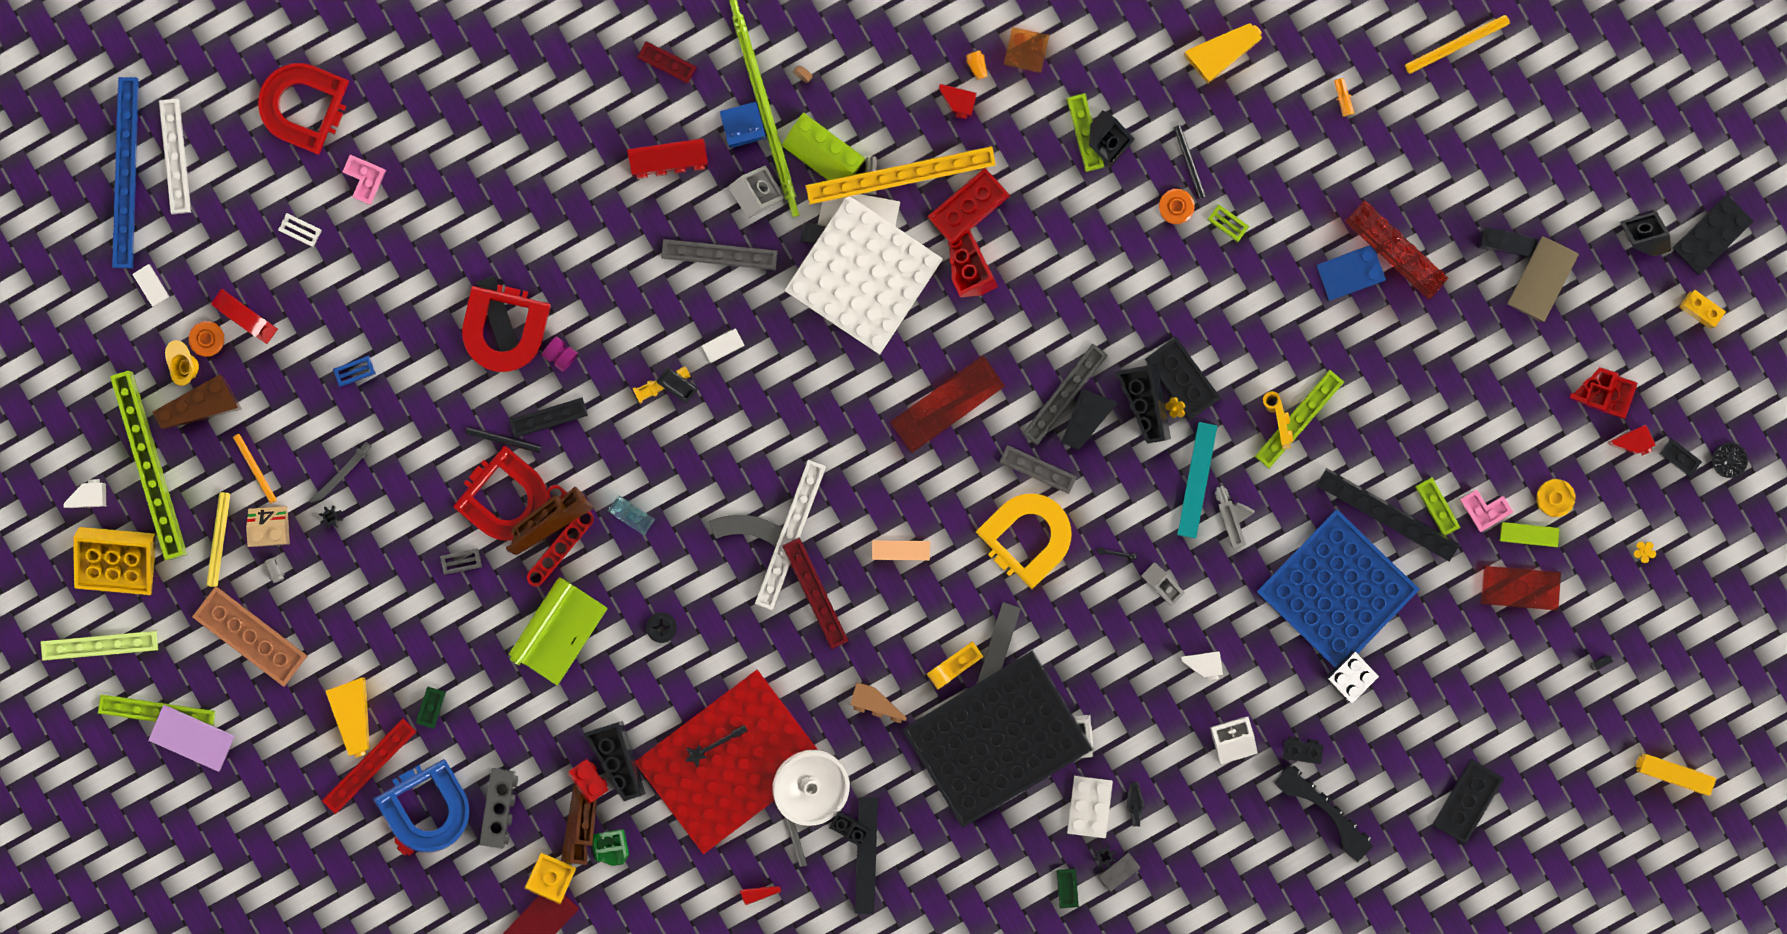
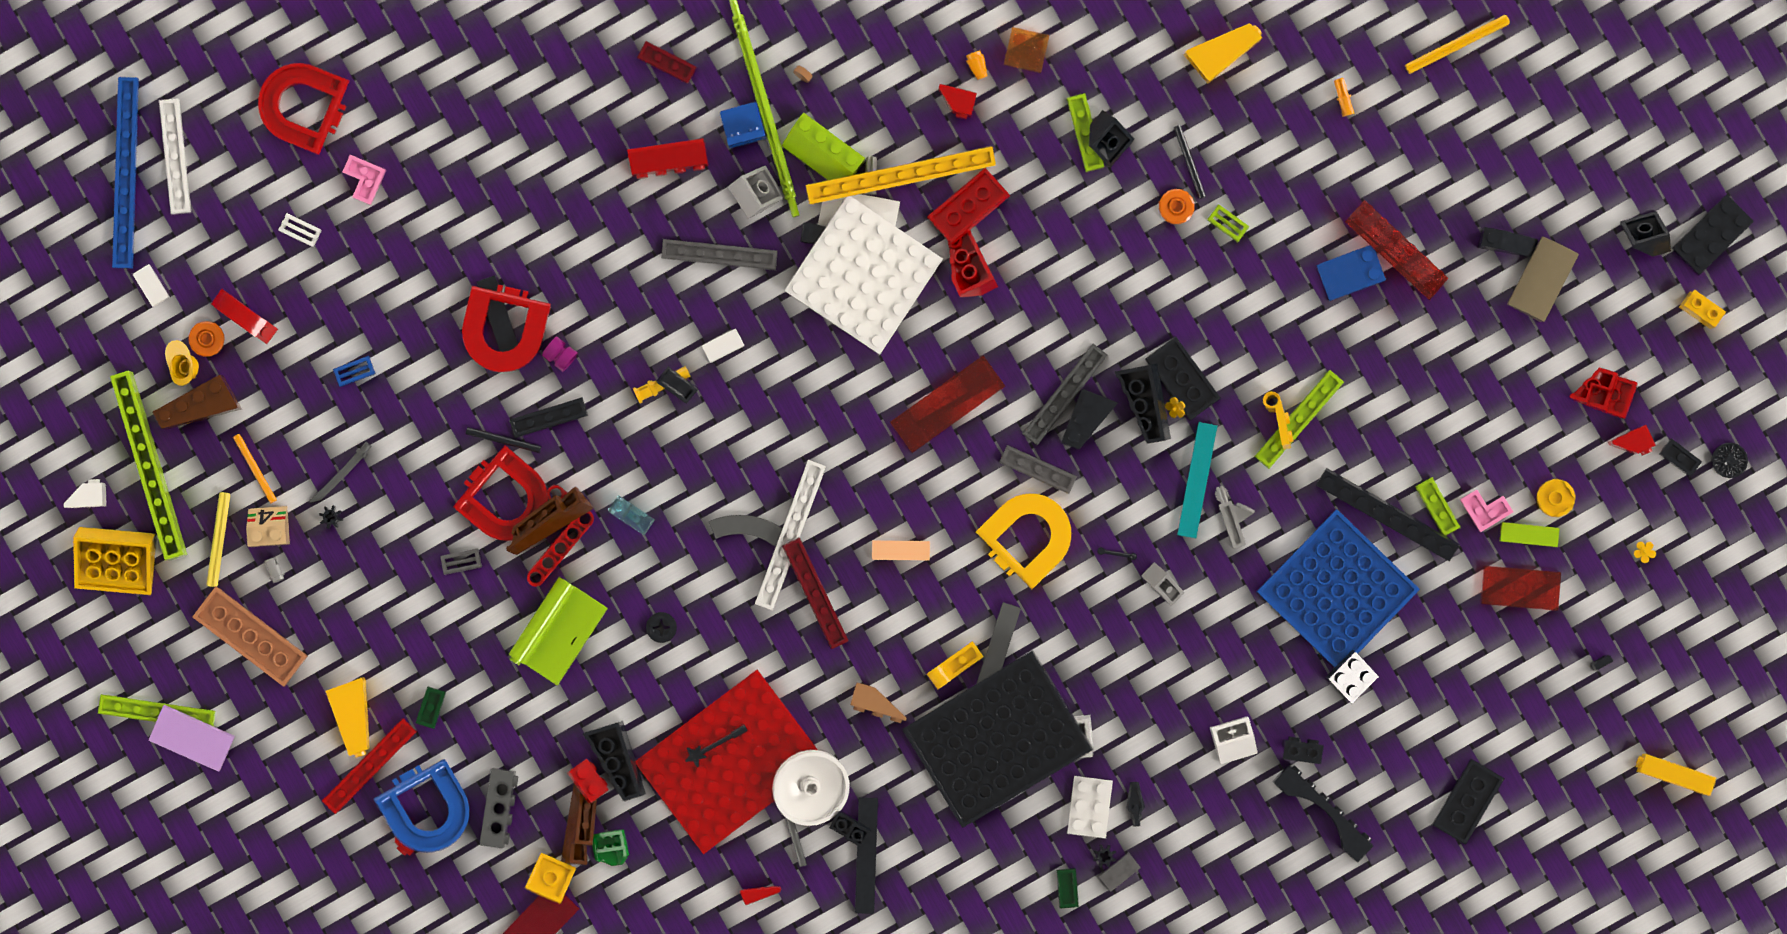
(99, 645): yellowish green tile -> none
(1205, 664): white slope -> none

